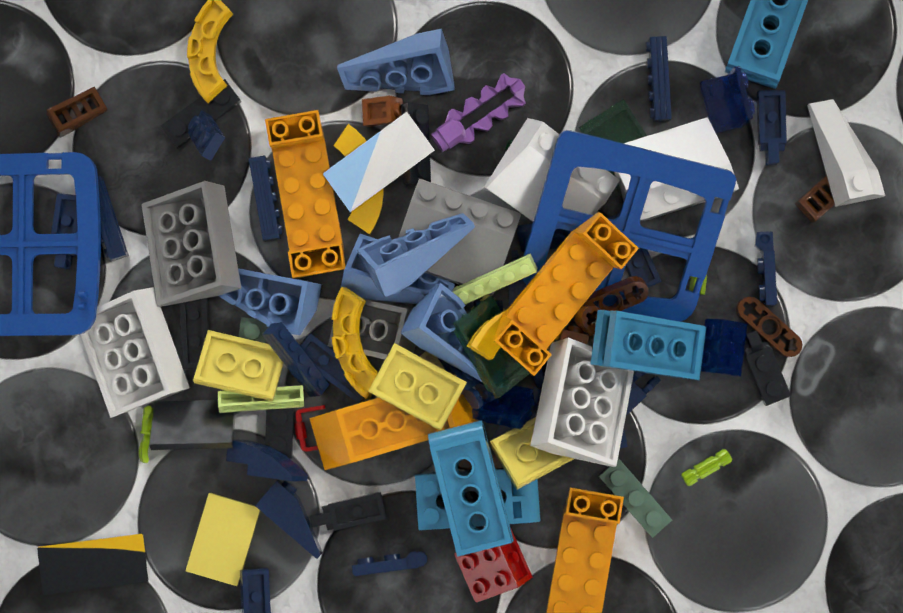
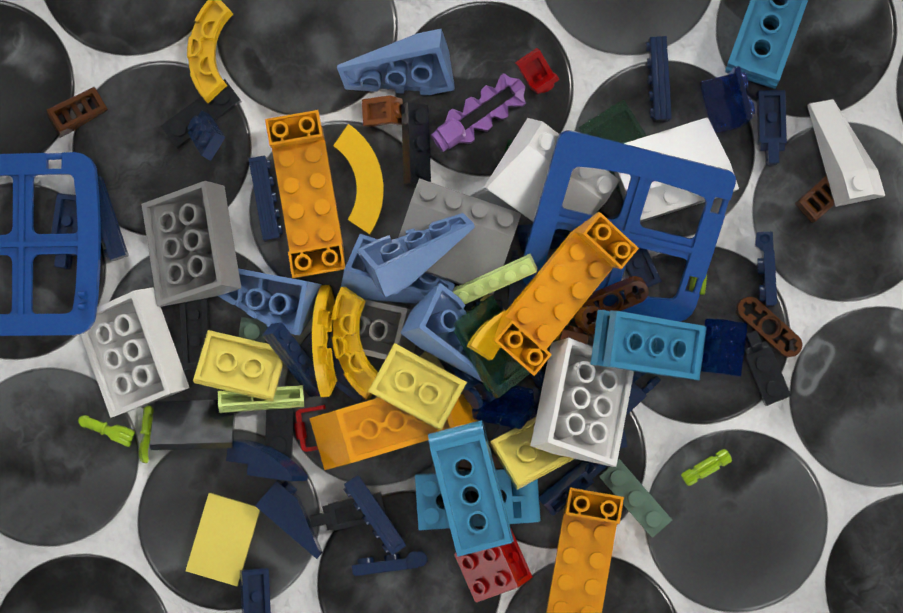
(92, 564): black sticker -> none
(116, 433): none -> lime piece
(322, 355): none -> yellow tile
(374, 515): none -> dark blue piece
(378, 162): sticker -> none
(537, 72): none -> red bracket
(579, 477): none -> dark blue hinge

